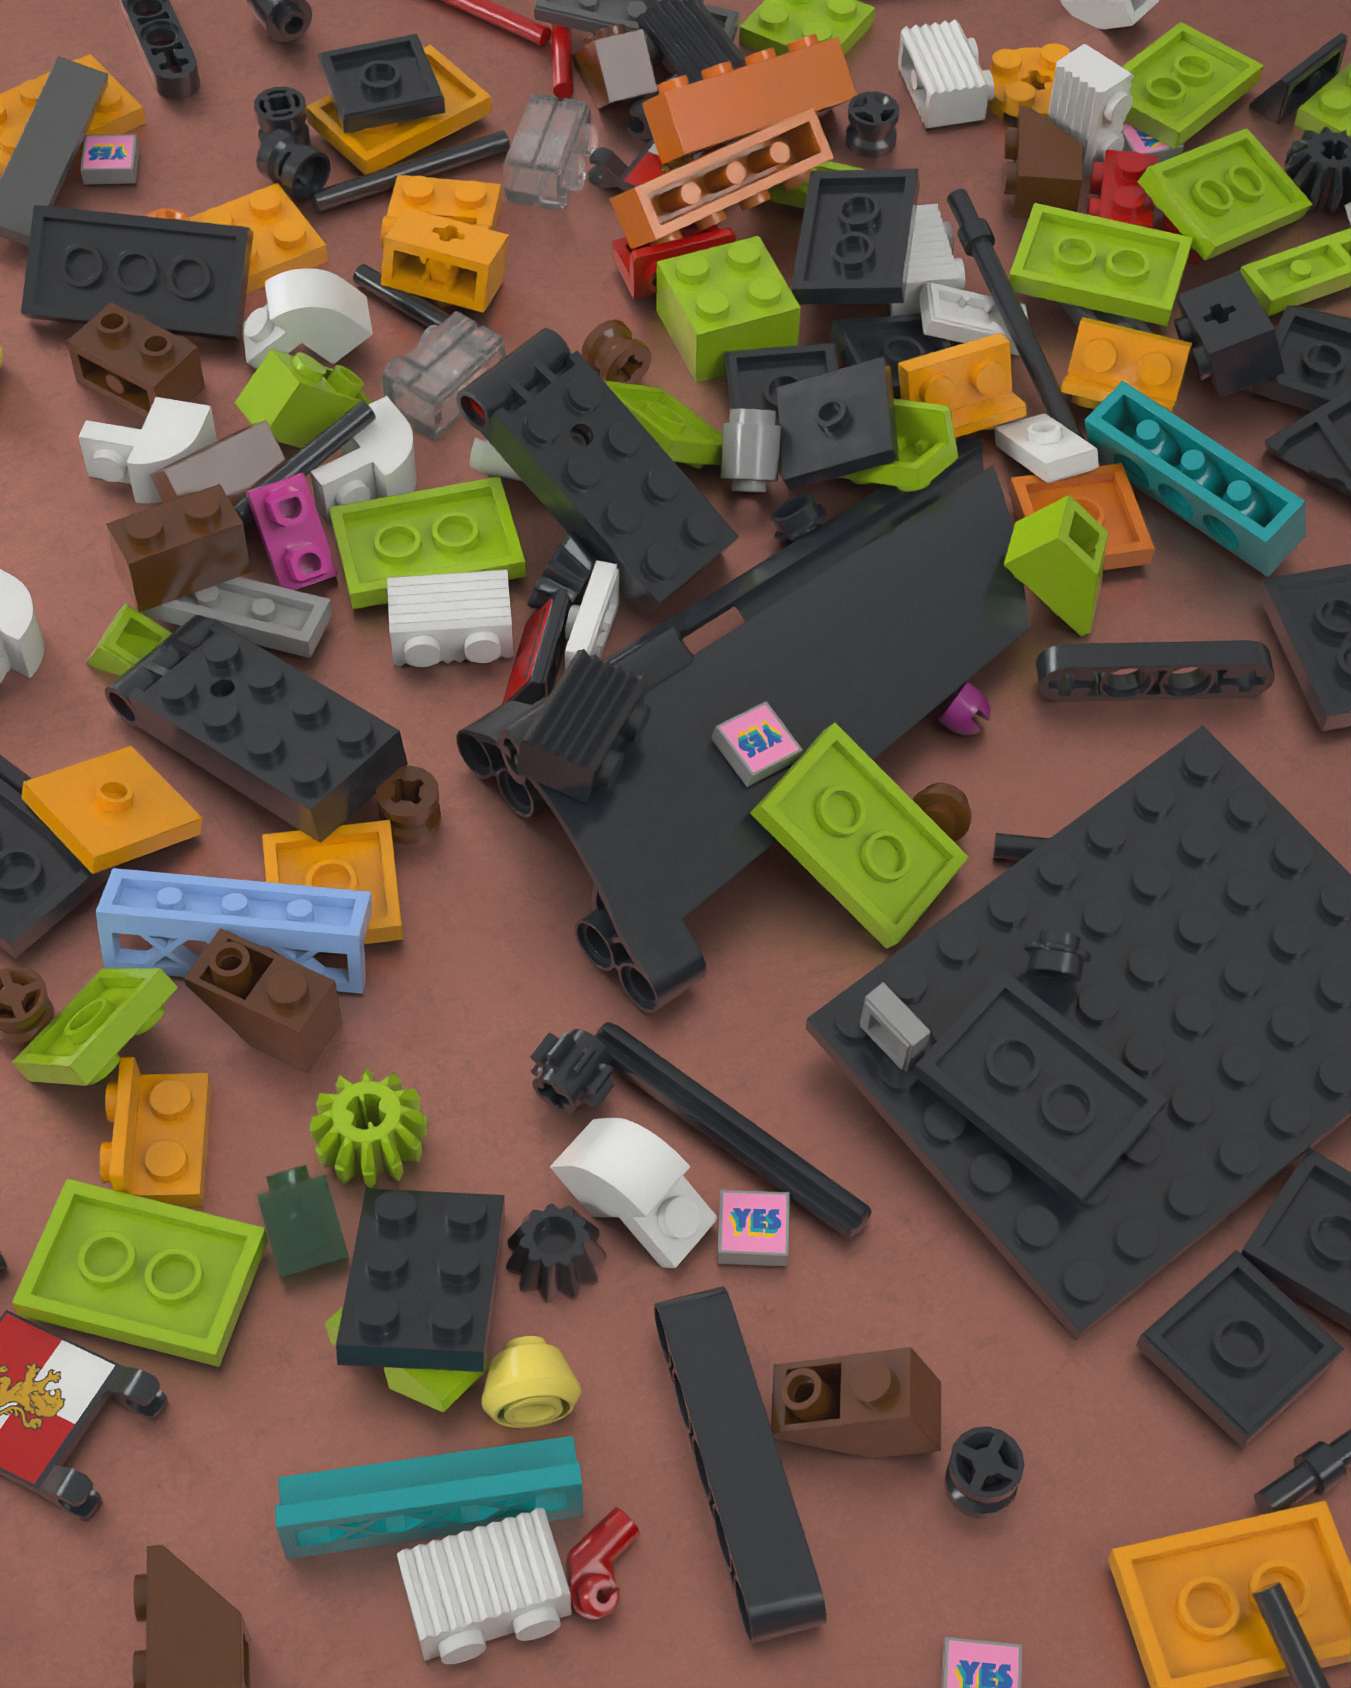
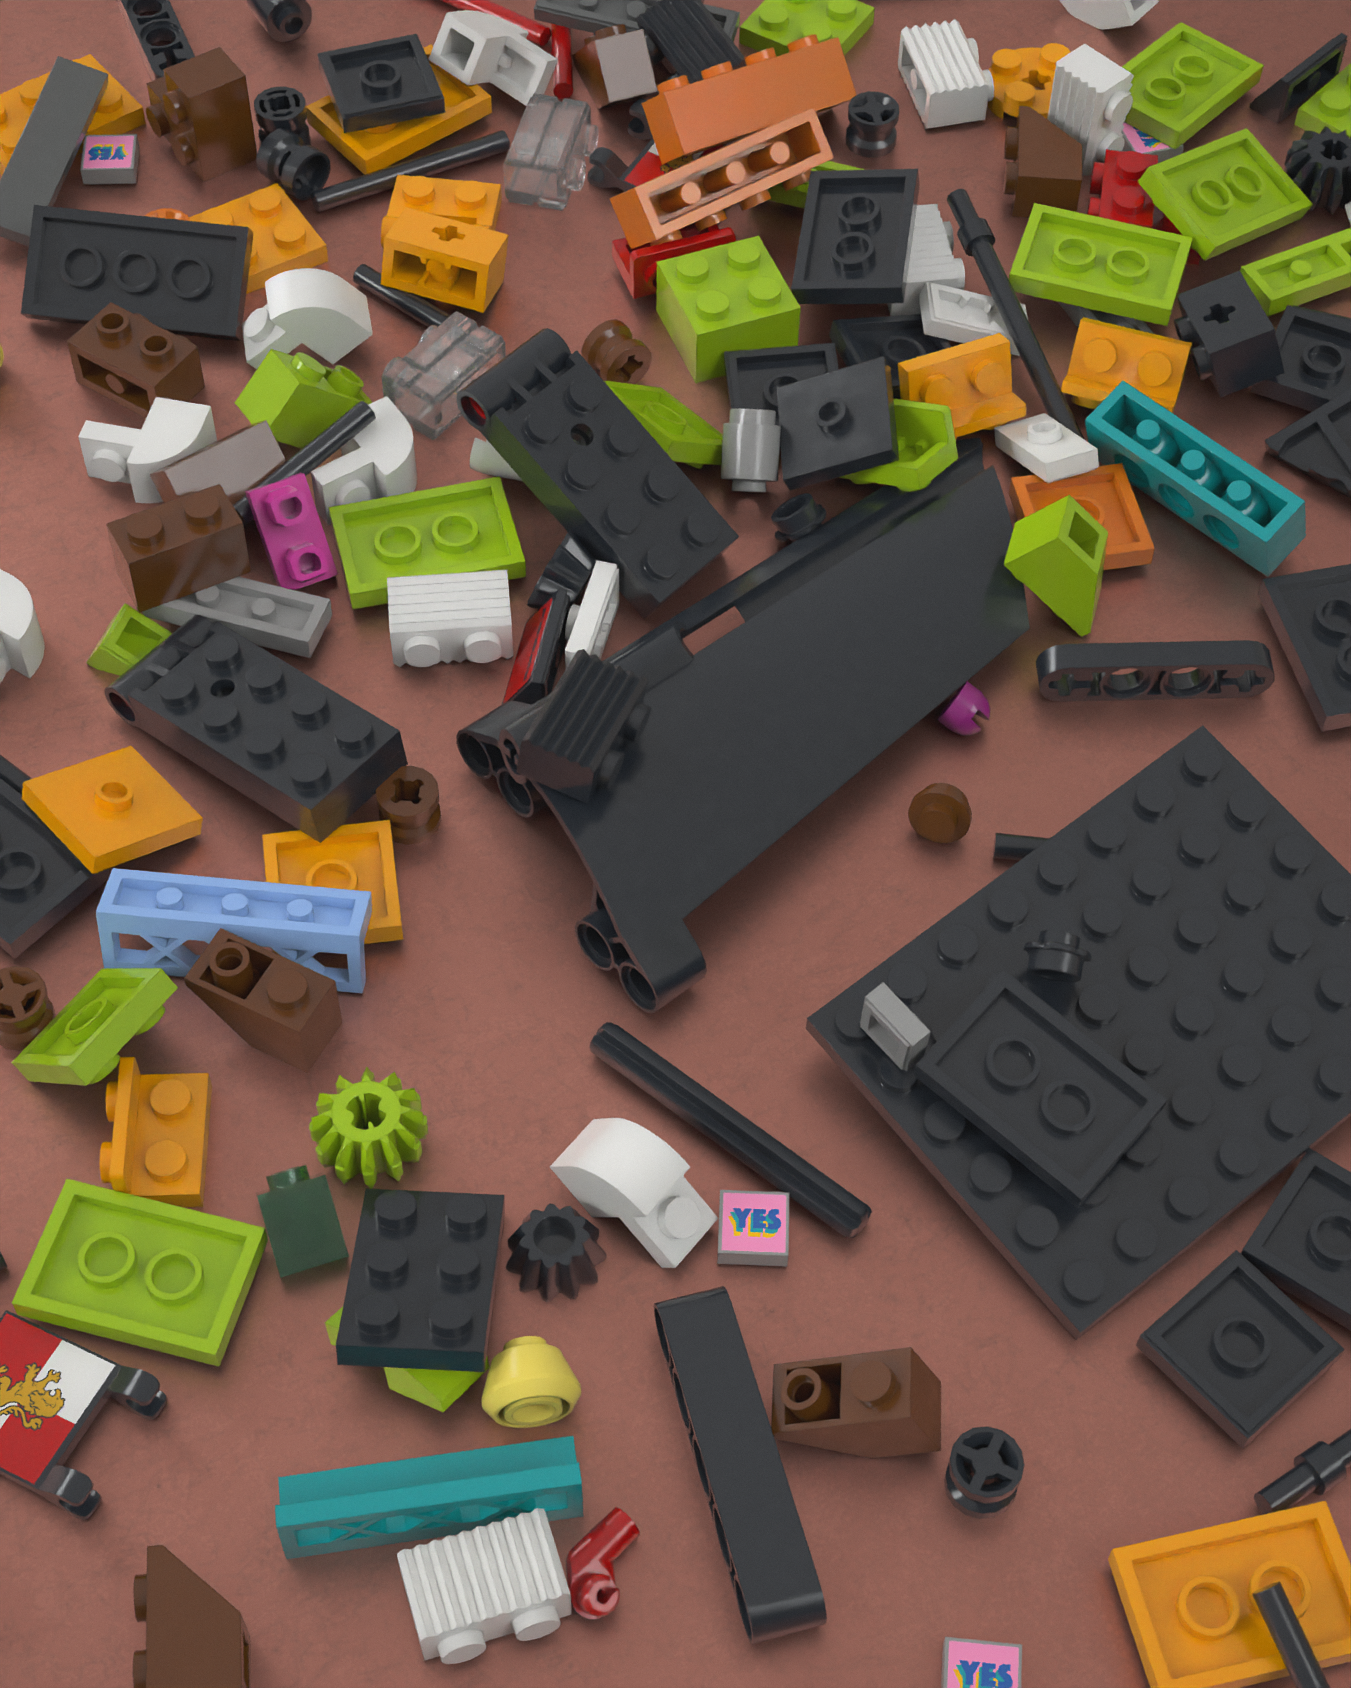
(204, 114): none -> reddish brown brick
(492, 50): none -> white brick
(572, 1070): black gear -> none
(756, 743): tile -> none
(860, 835): lime plate -> none

